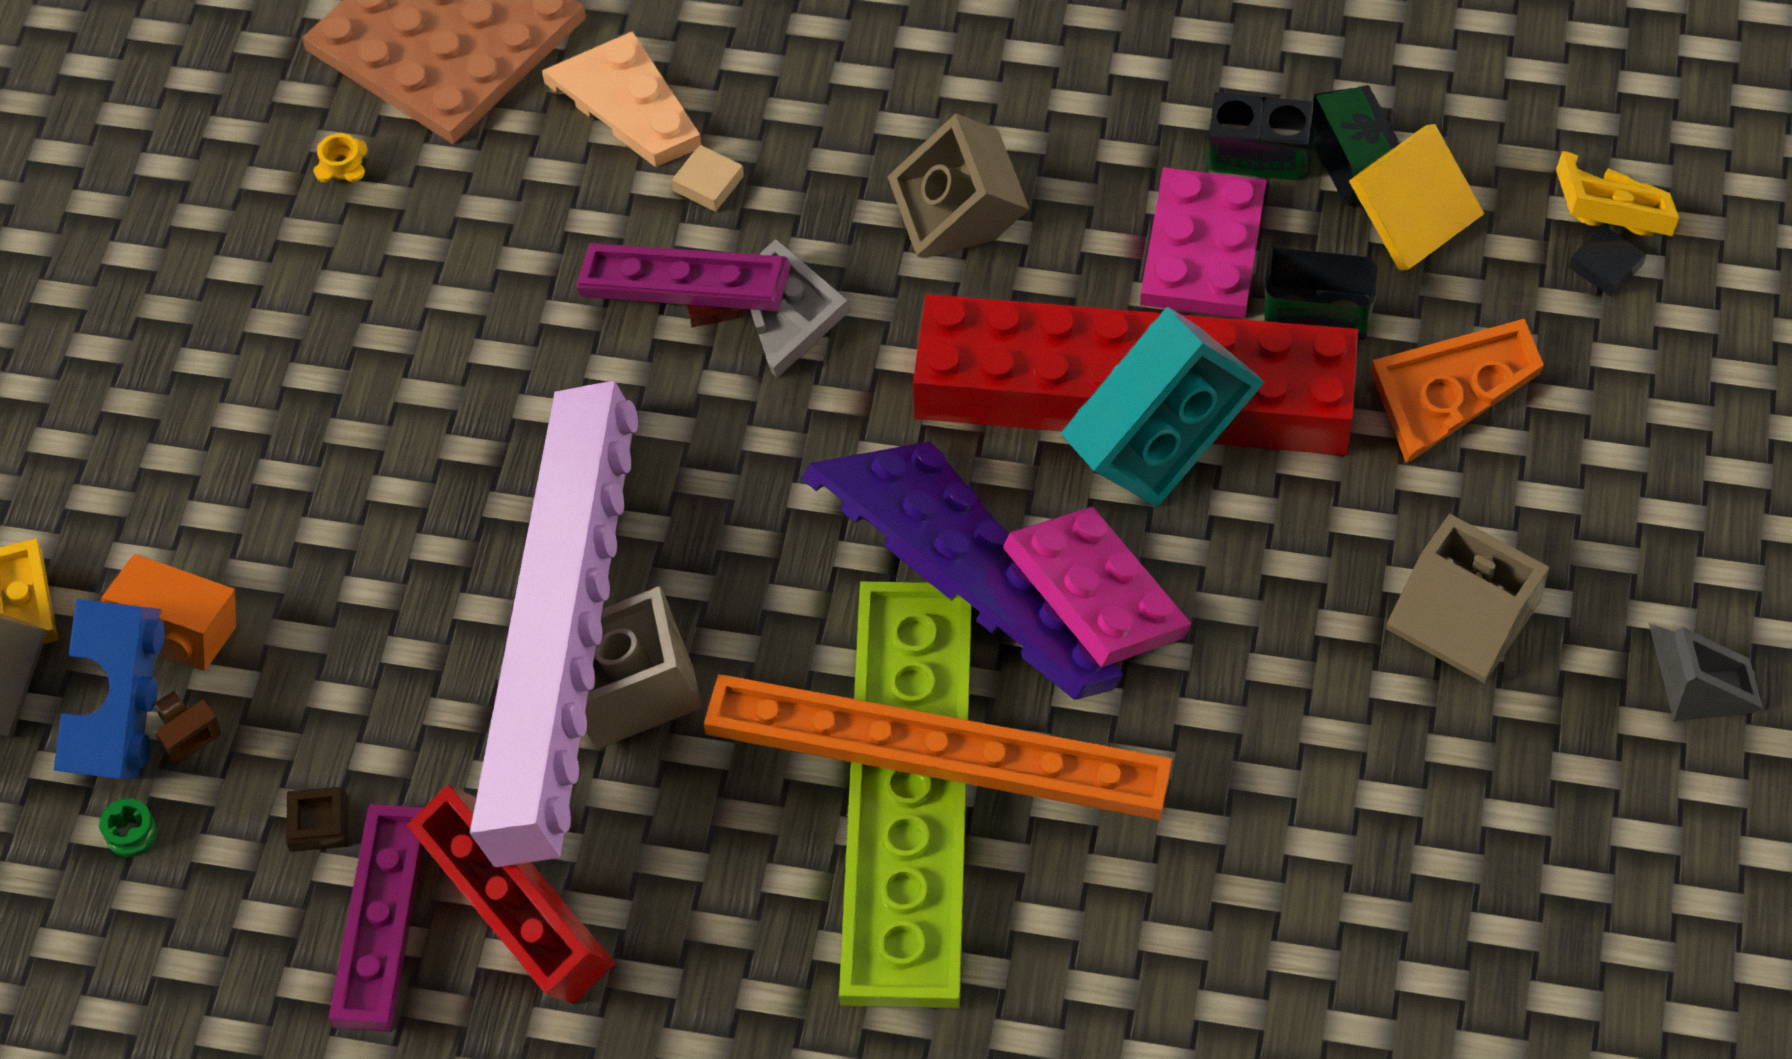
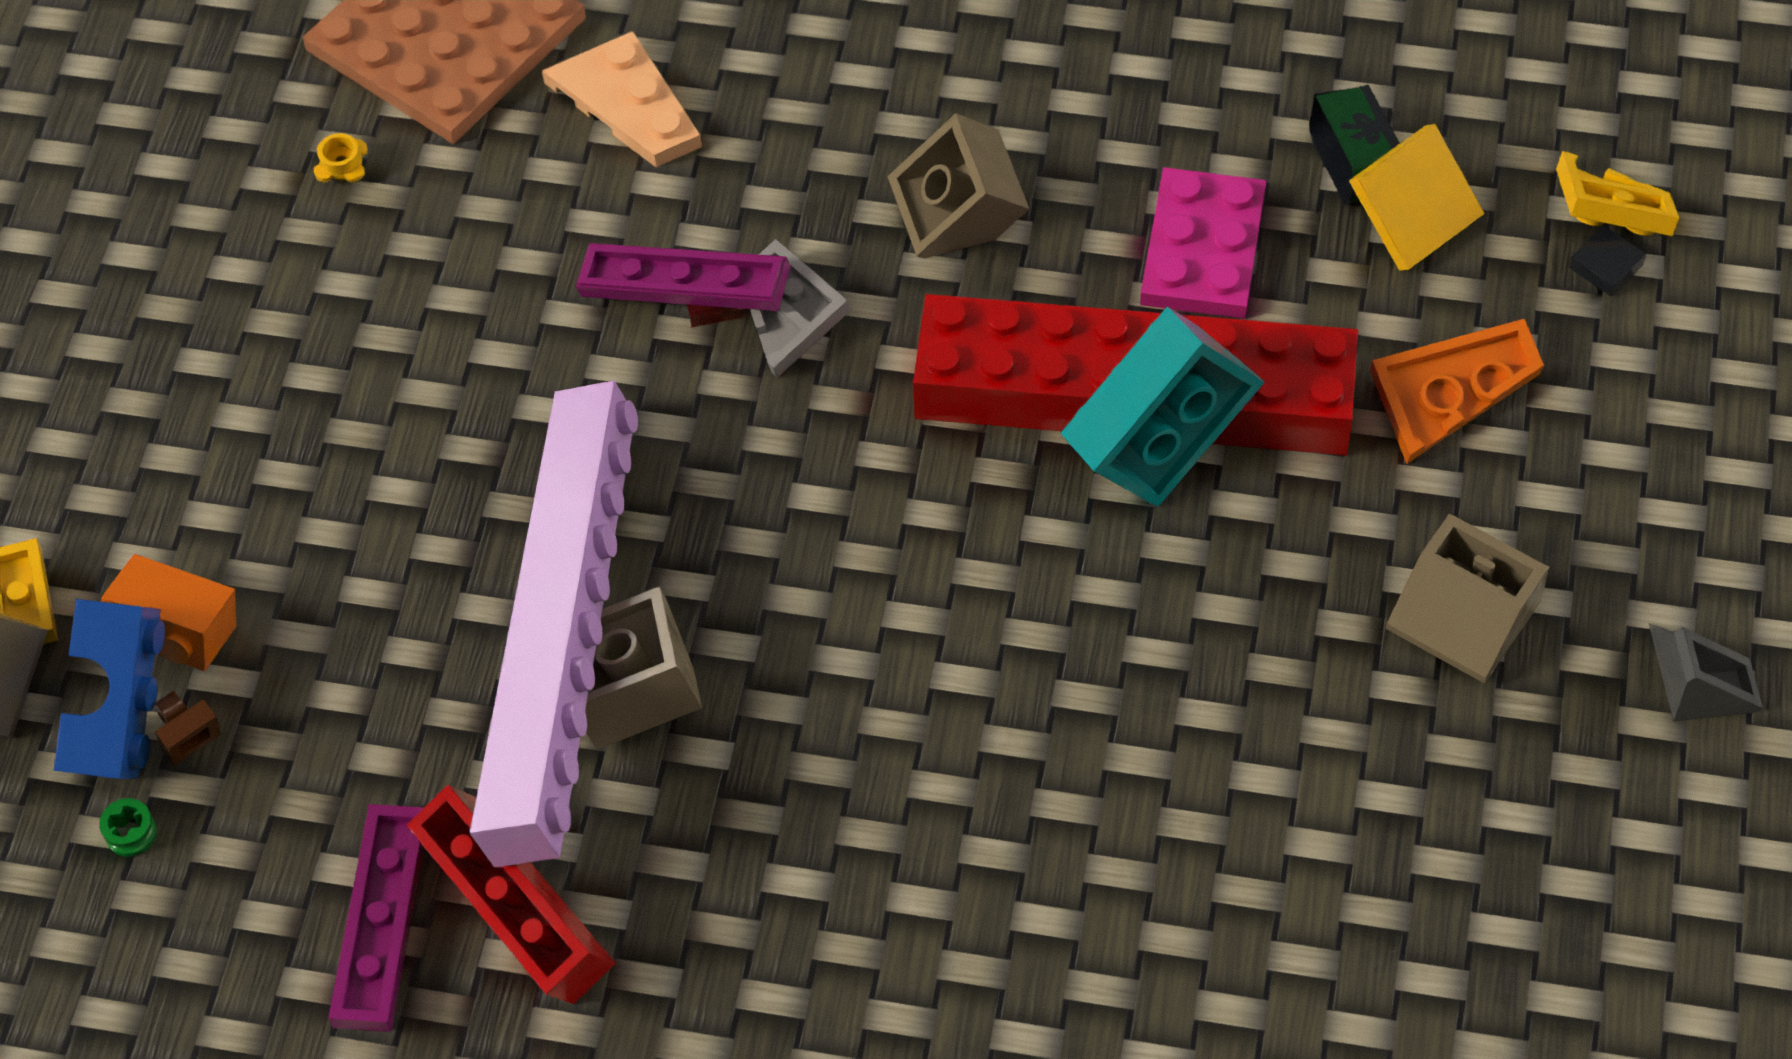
(317, 819): dark brown tile -> none
(707, 178): tan tile -> none
(905, 826): lime plate -> none
(939, 746): orange plate -> none
(958, 548): dark purple wing -> none
(1097, 586): dark pink plate -> none
(1241, 150): black piece -> none
(1306, 272): black piece -> none

